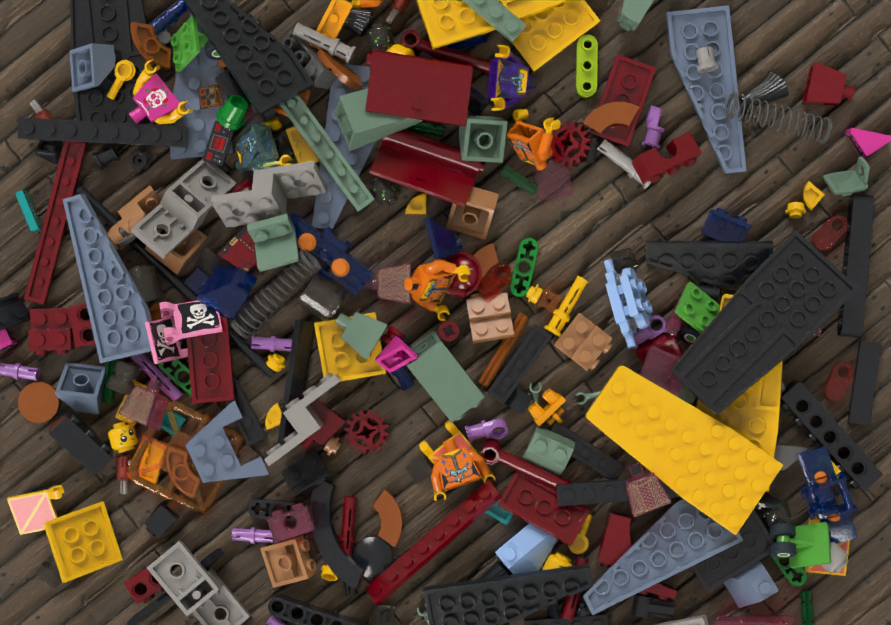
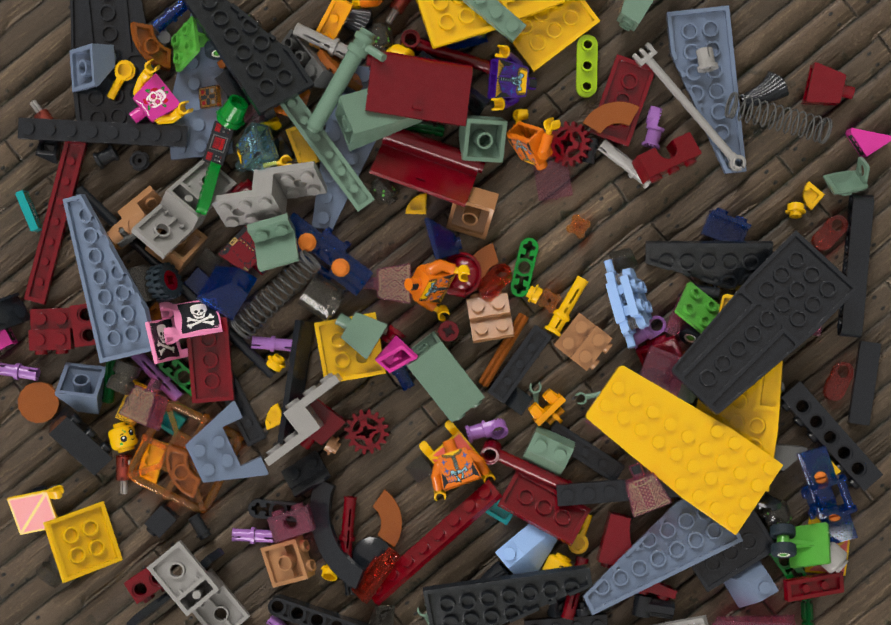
(164, 282): none -> black wheel
(199, 527): none -> black pin
(208, 188): none -> green beam
(357, 50): none -> sand green cylinder
(376, 574): none -> clear red hinge
(519, 180): dark green axle -> none
(584, 224): none -> clear orange plate
(648, 59): none -> light grey hinge
(813, 586): none -> dark red plate

